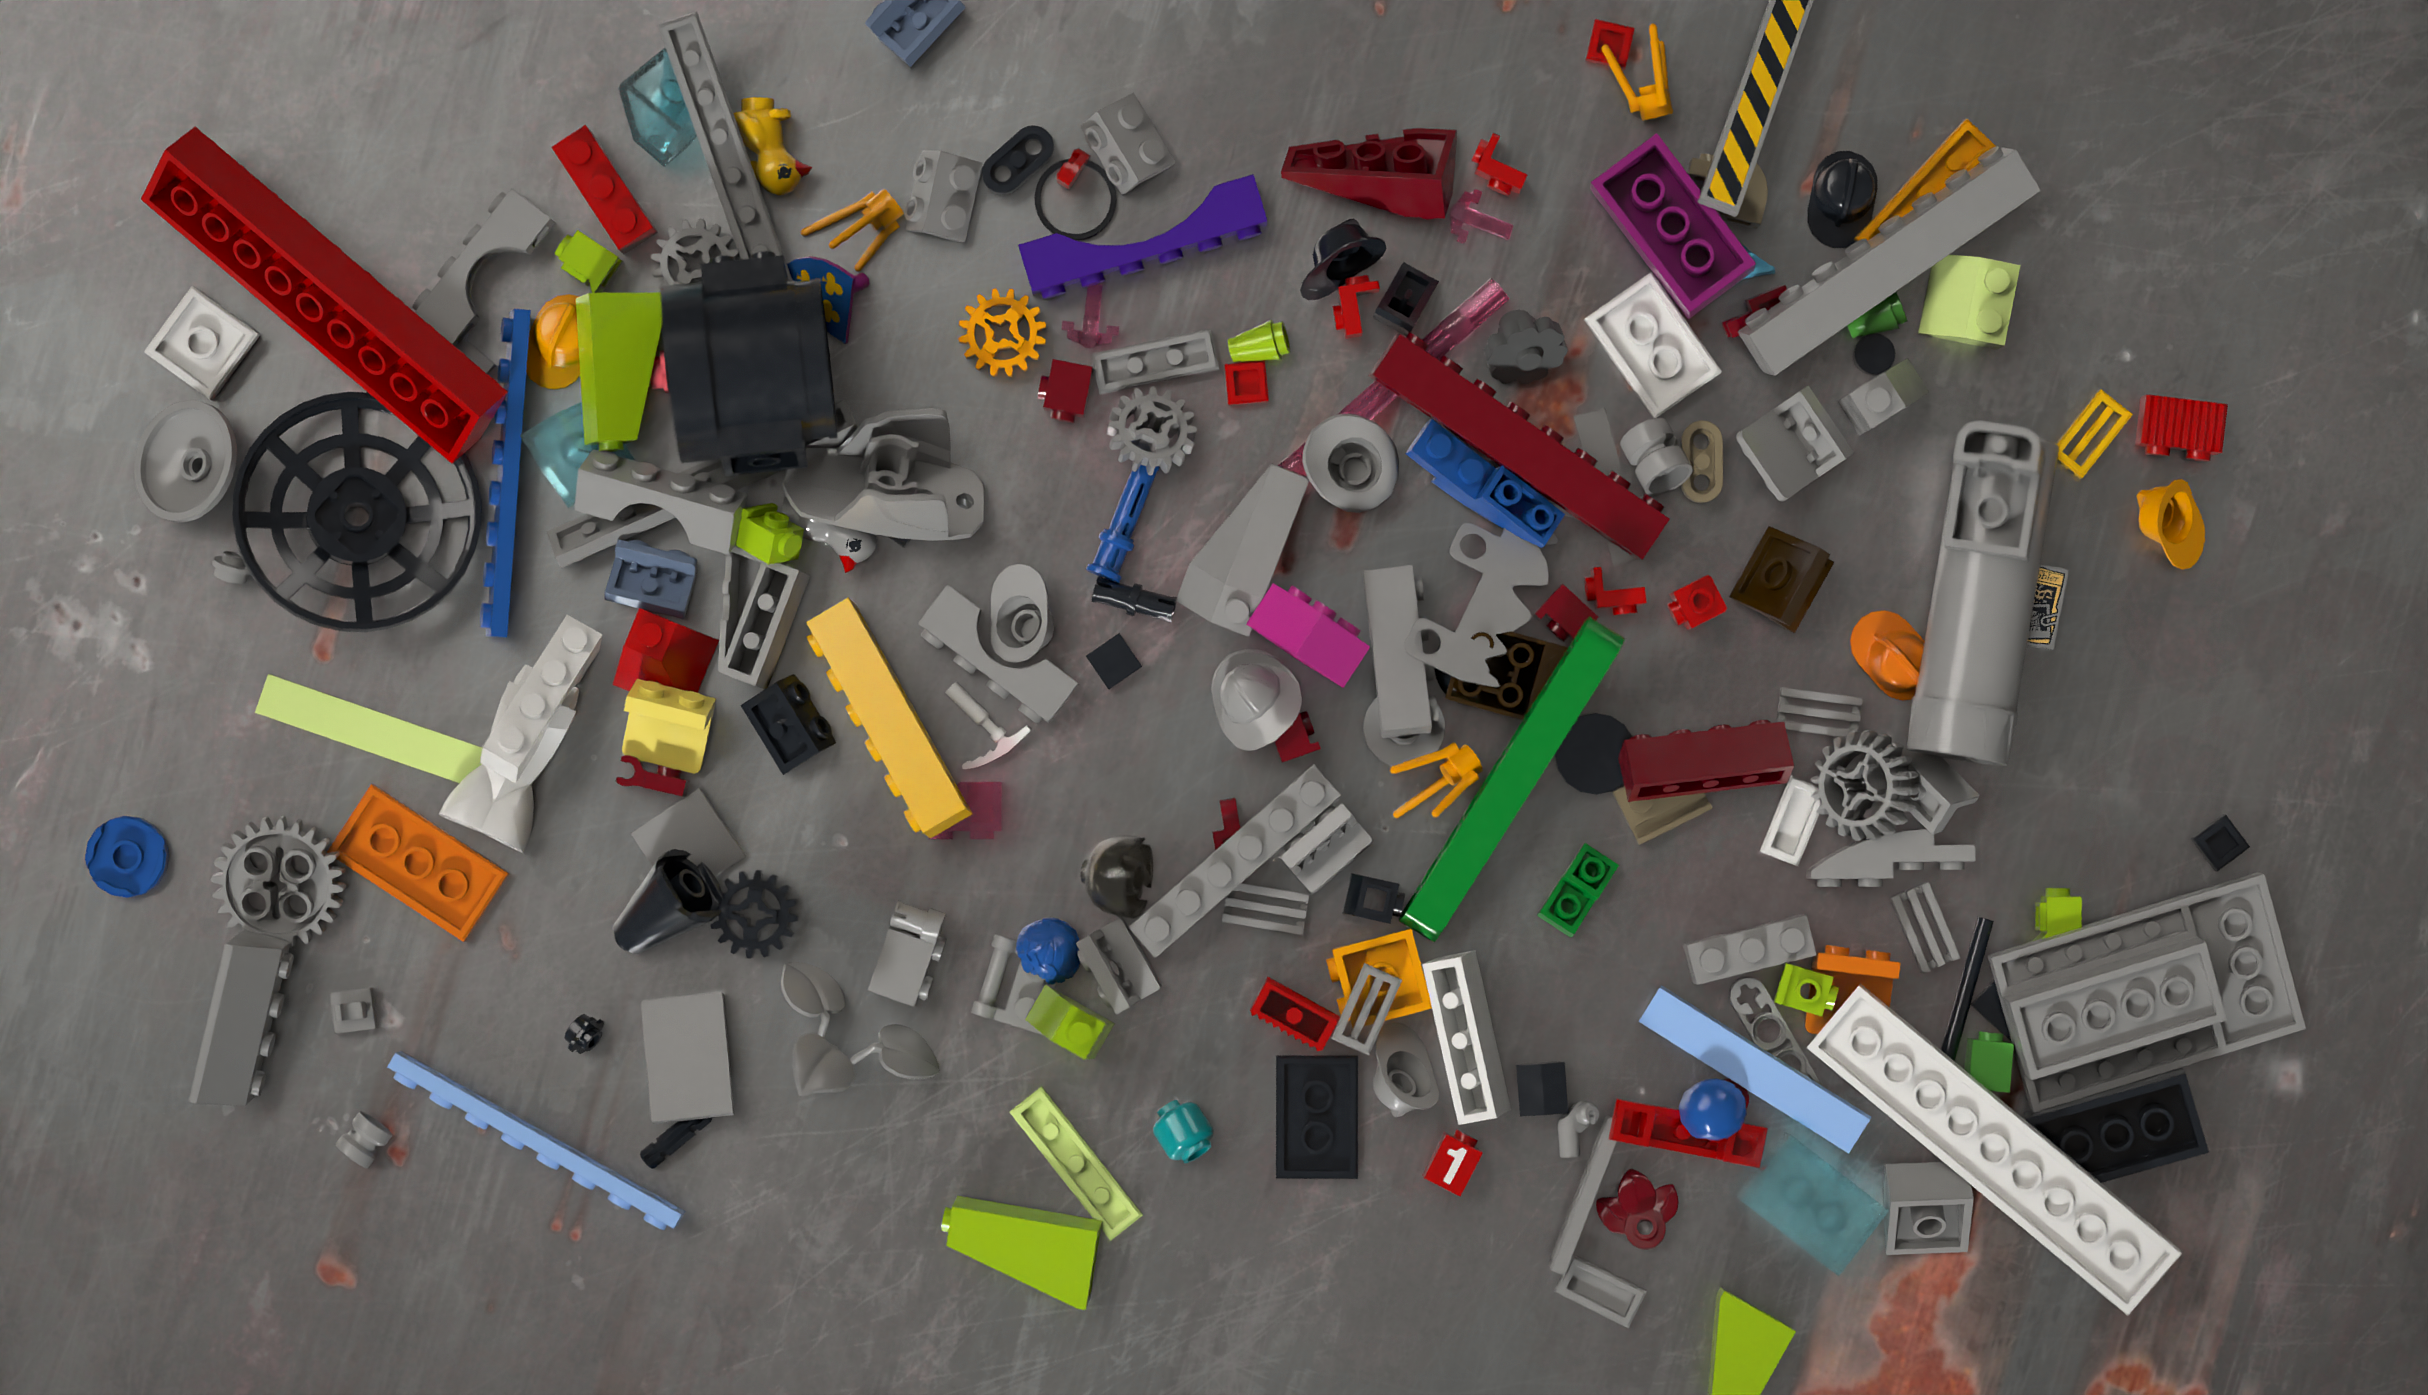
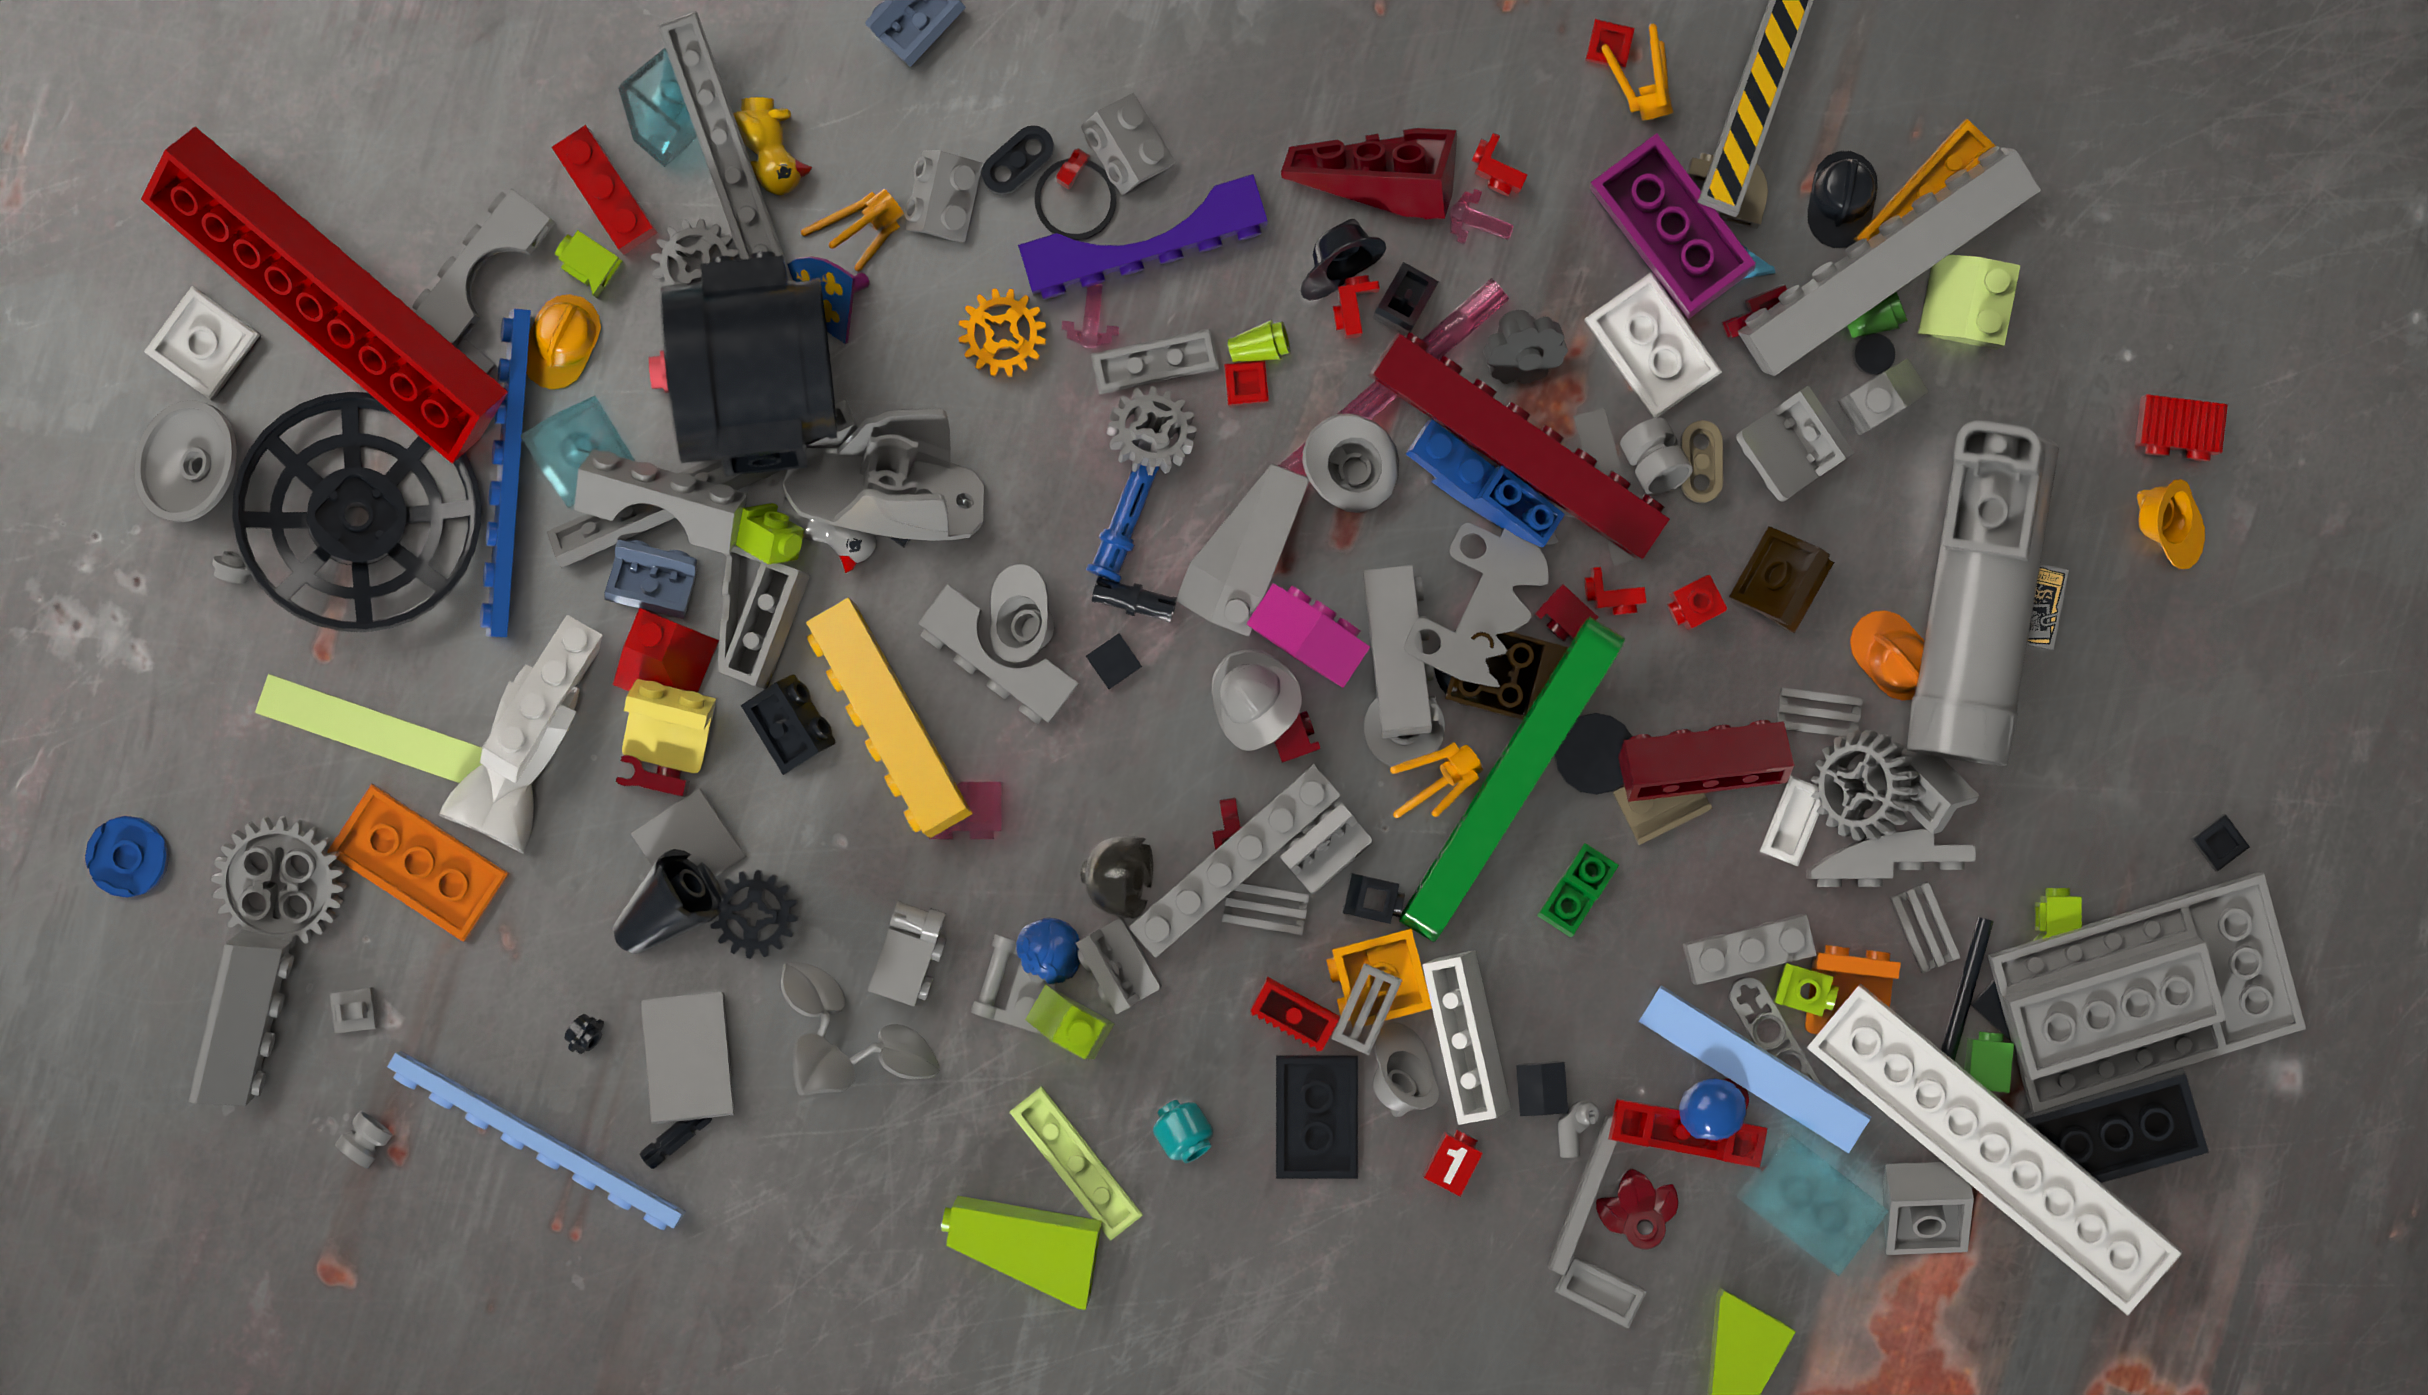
(616, 363): lime slope -> none
(981, 717): white piece -> none
(1066, 390): dark red brick -> none
(2112, 405): yellow tile -> none

